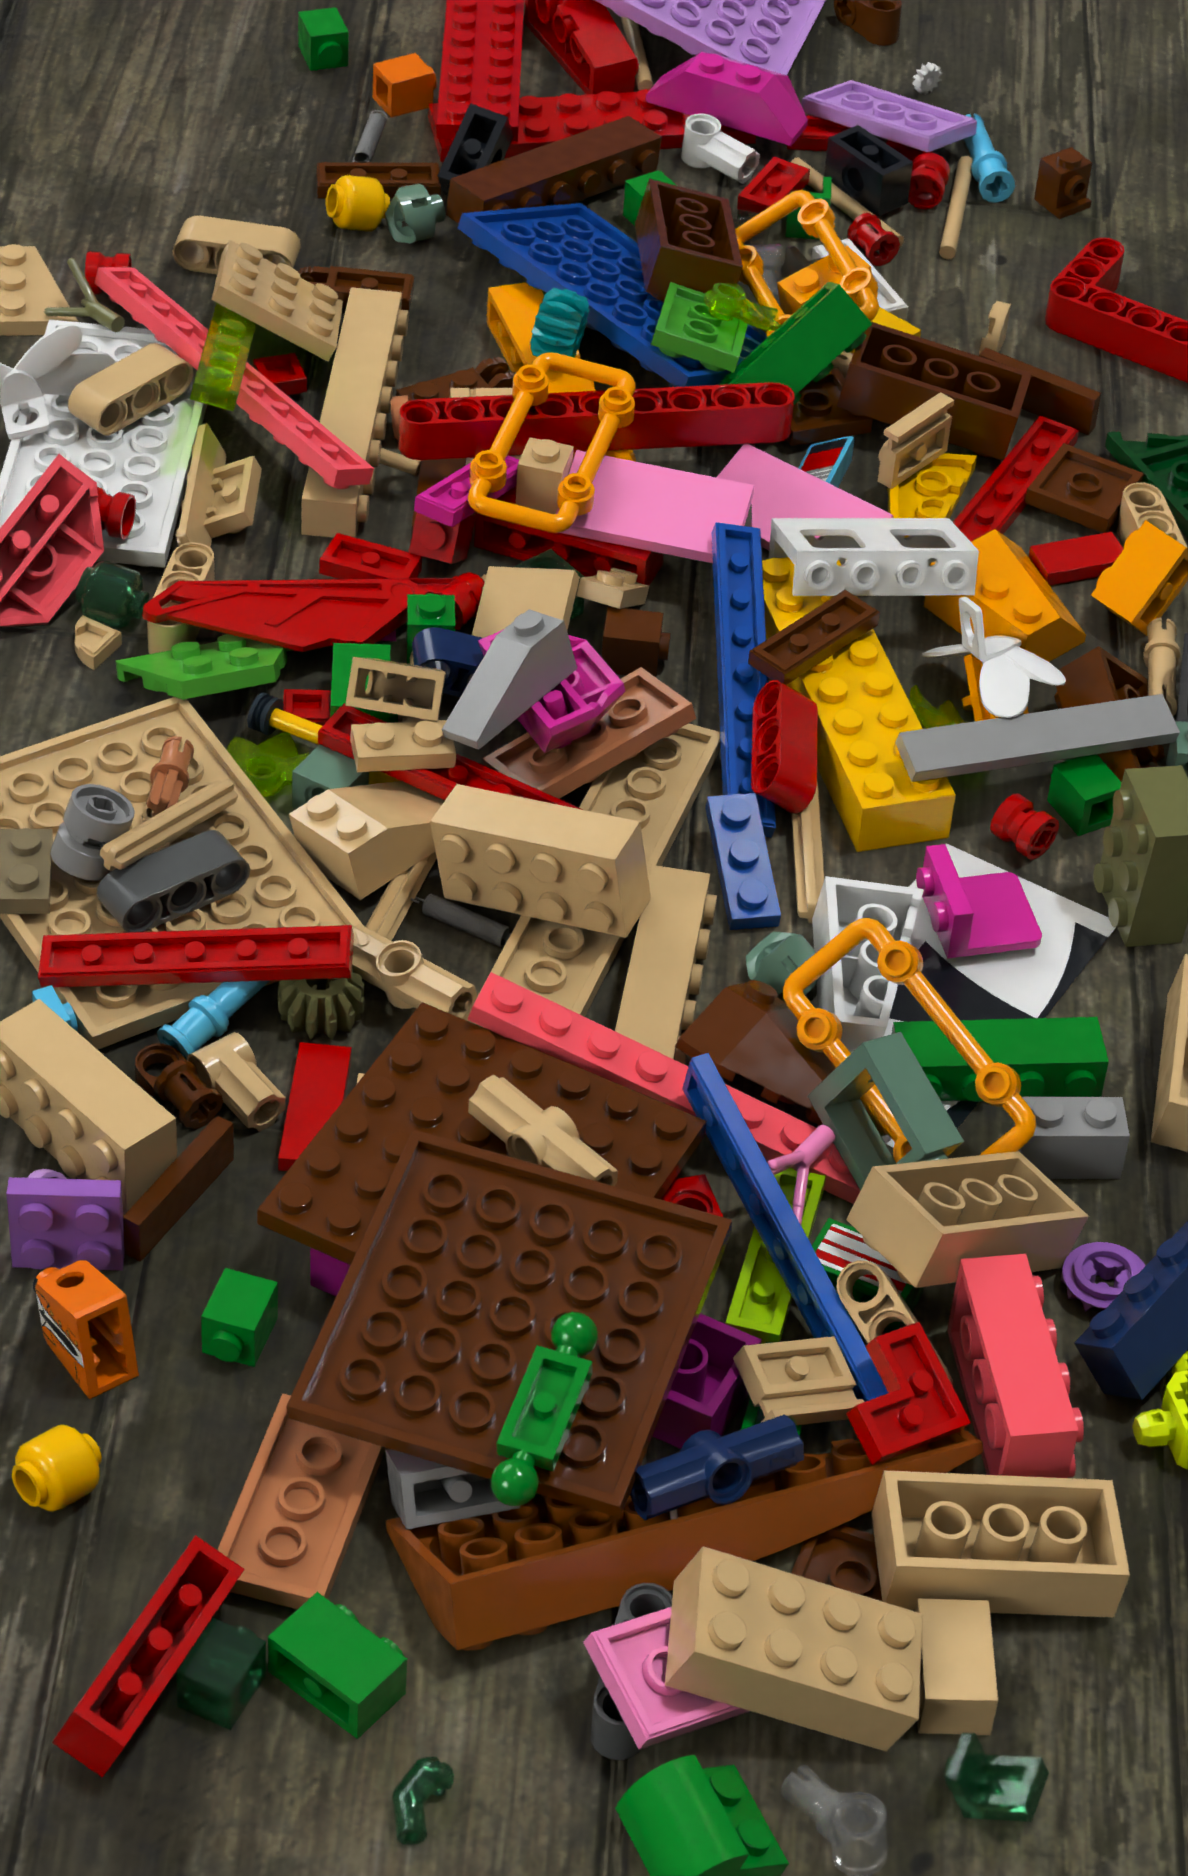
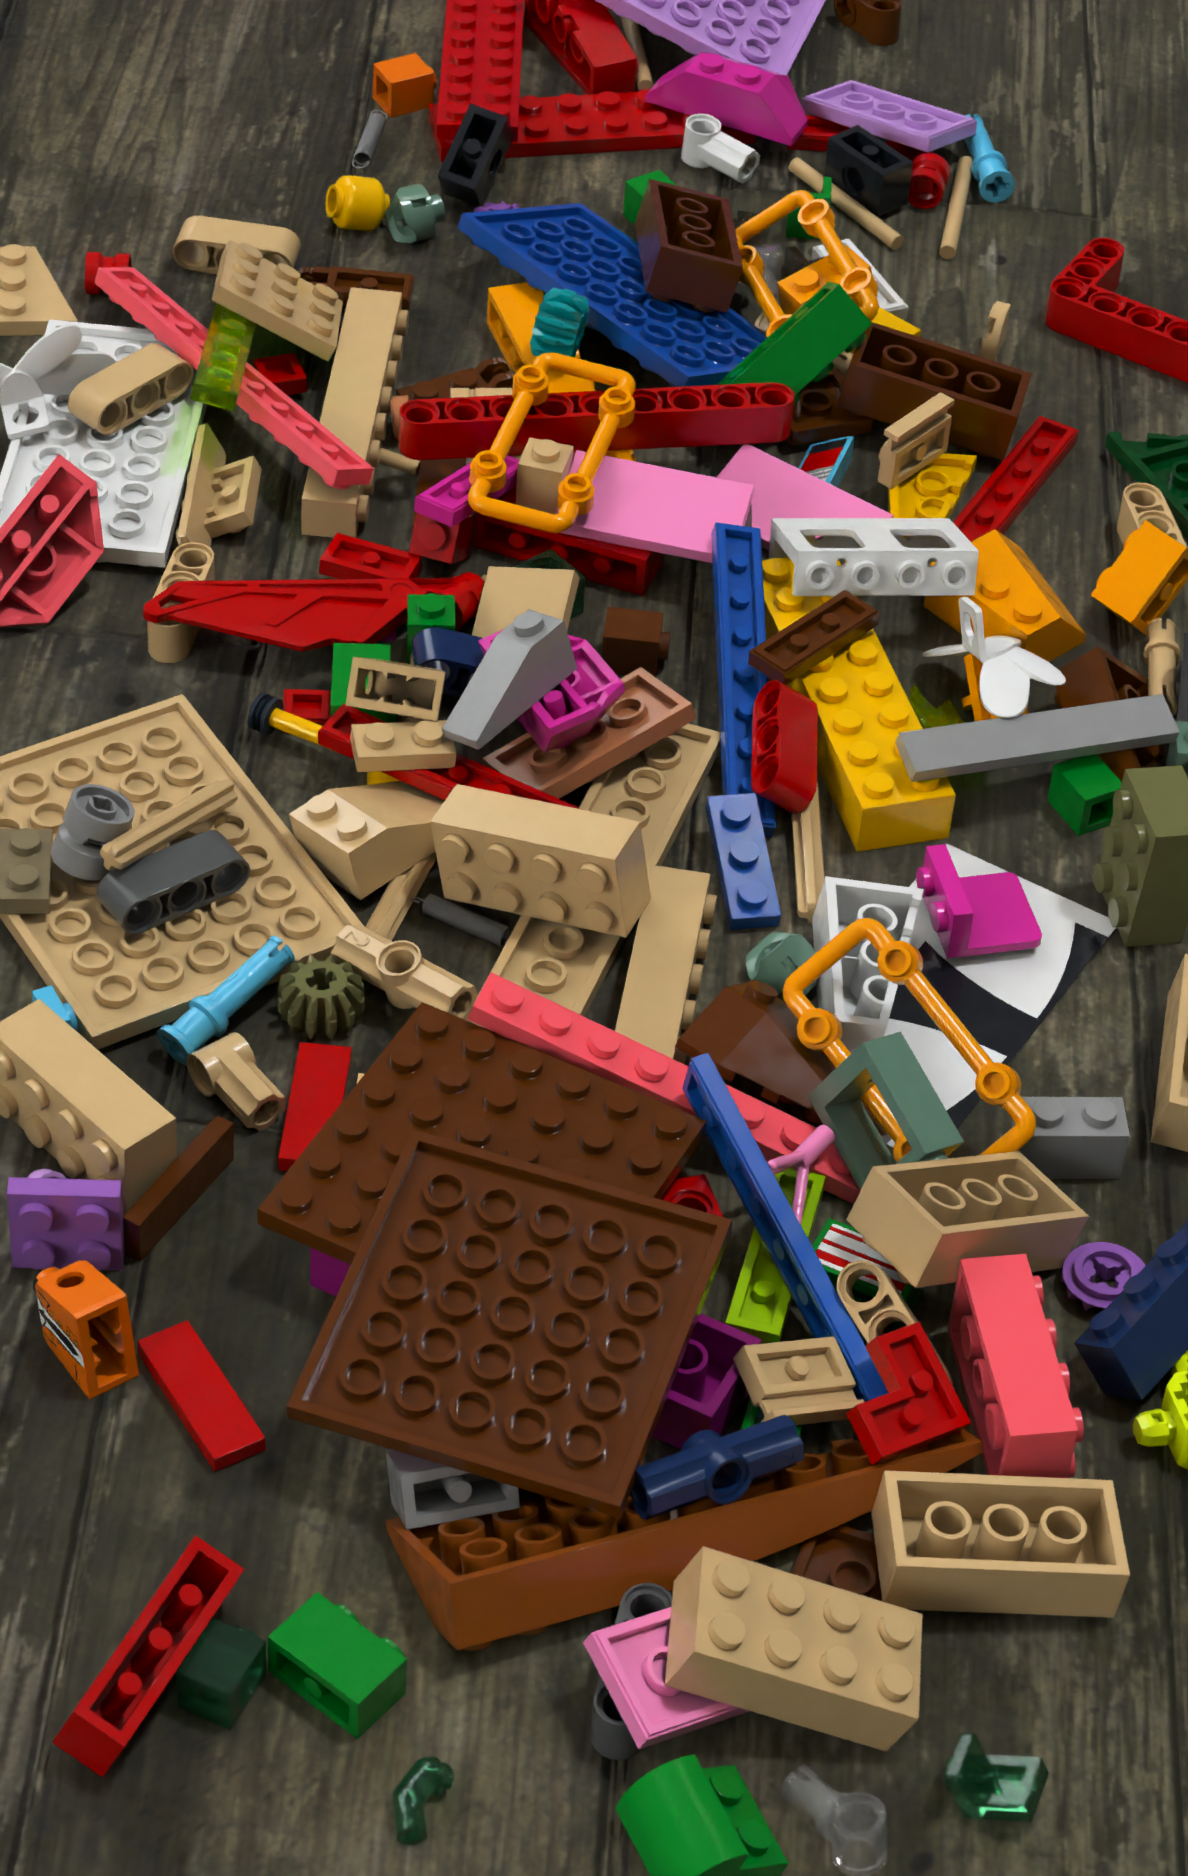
(56, 1468): yellow head -> none
(91, 306): olive plant -> none
(95, 641): tan tile -> none
(111, 594): clear green head -> none
(116, 513): red wheel -> none
(169, 775): nougat axle -> none
(178, 1085): reddish brown connector -> none
(196, 956): red tile -> none
(201, 1395): none -> red tile
(208, 668): bright green wing -> none
(239, 1317): green brick -> none
(269, 763): clear neon green plate -> none
(298, 1510): nougat plate -> none
(323, 38): green brick -> none
(323, 771): sand green brick -> none
(388, 174): reddish brown tile -> none
(536, 1134): tan piece -> none
(544, 1409): green plate -> none
(559, 171): reddish brown brick -> none
(613, 588): tan plate -> none
(692, 332): bright green plate -> none
(730, 302): clear neon green plate -> none
(773, 184): red plate -> none
(873, 239): red bush -> none
(927, 78): white piece -> none
(956, 1667): tan brick -> none
(1028, 829): red wheel -> none
(1048, 1054): green brick -> none
(1055, 396): reddish brown tile -> none
(1063, 183): reddish brown brick -> none
(1075, 557): red tile -> none
(1082, 488): reddish brown plate -> none

